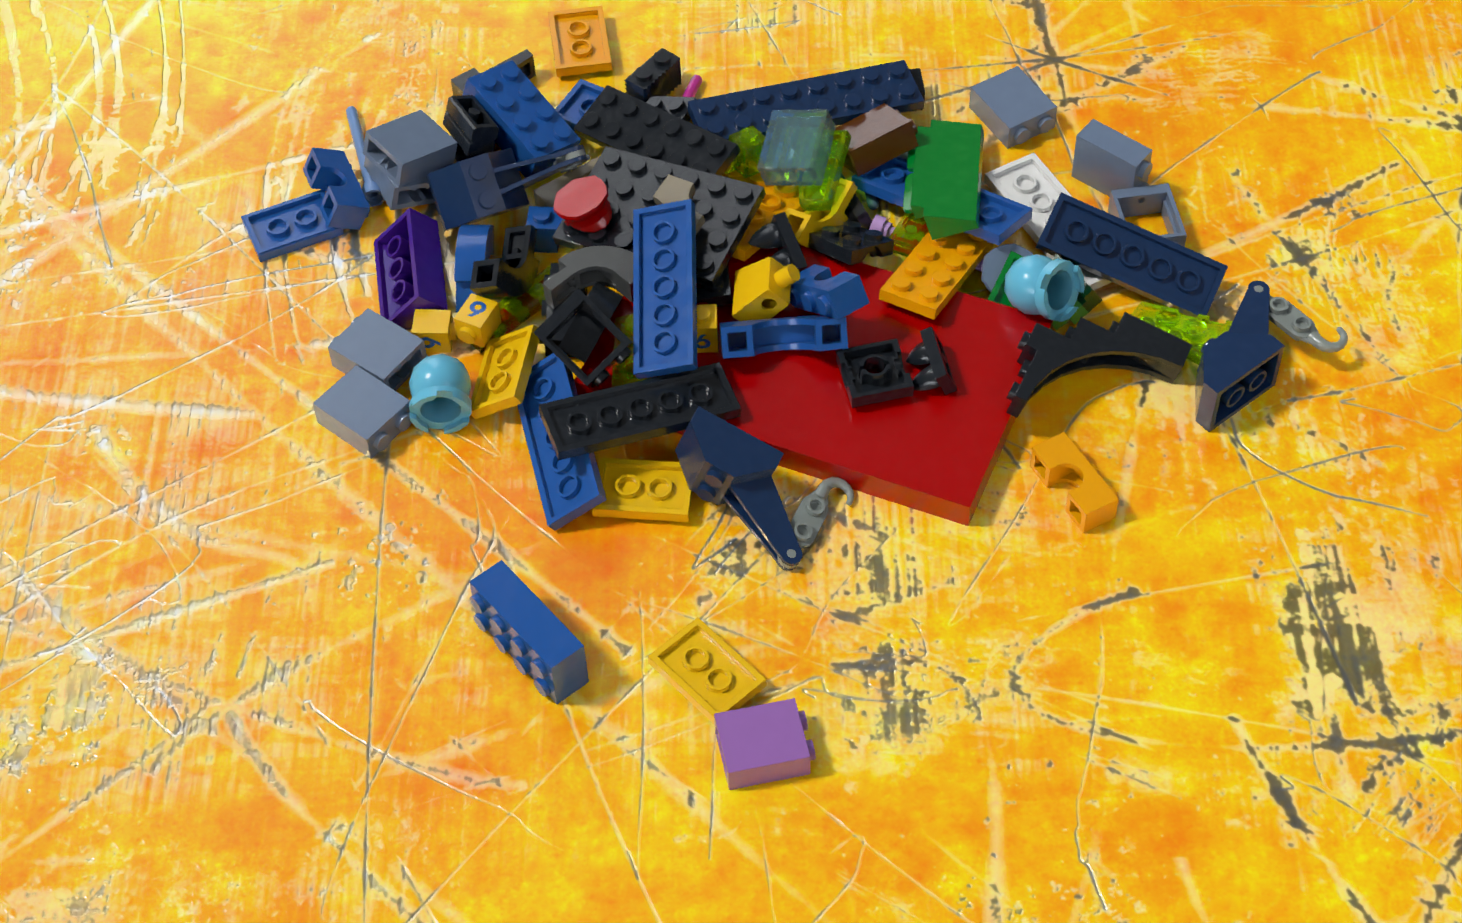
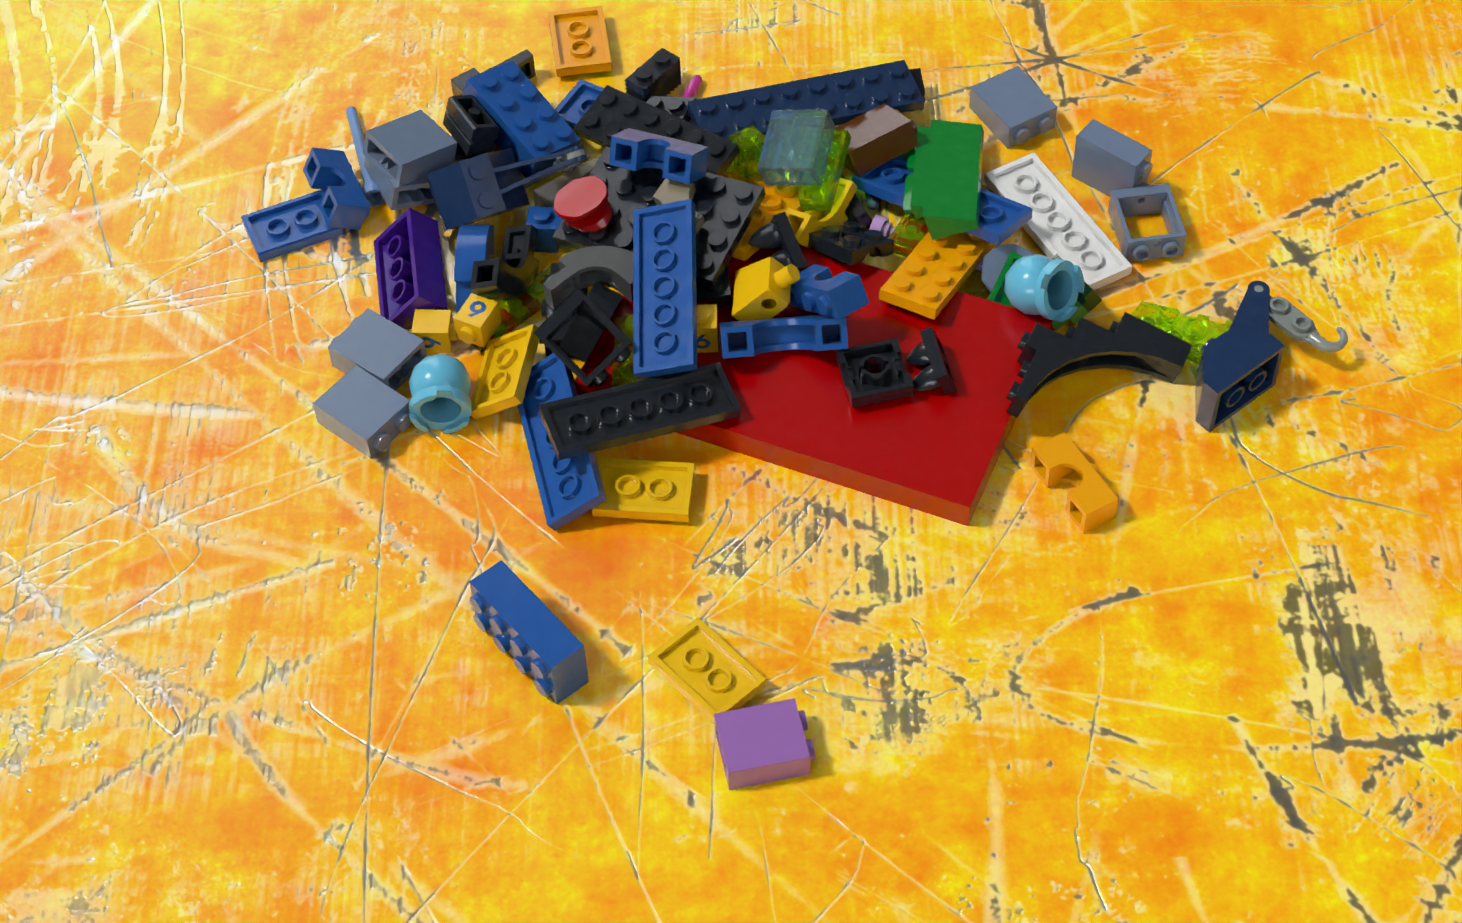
(677, 158): none -> blue arch
(737, 469): dark blue slope -> none
(1131, 256): dark blue plate -> none

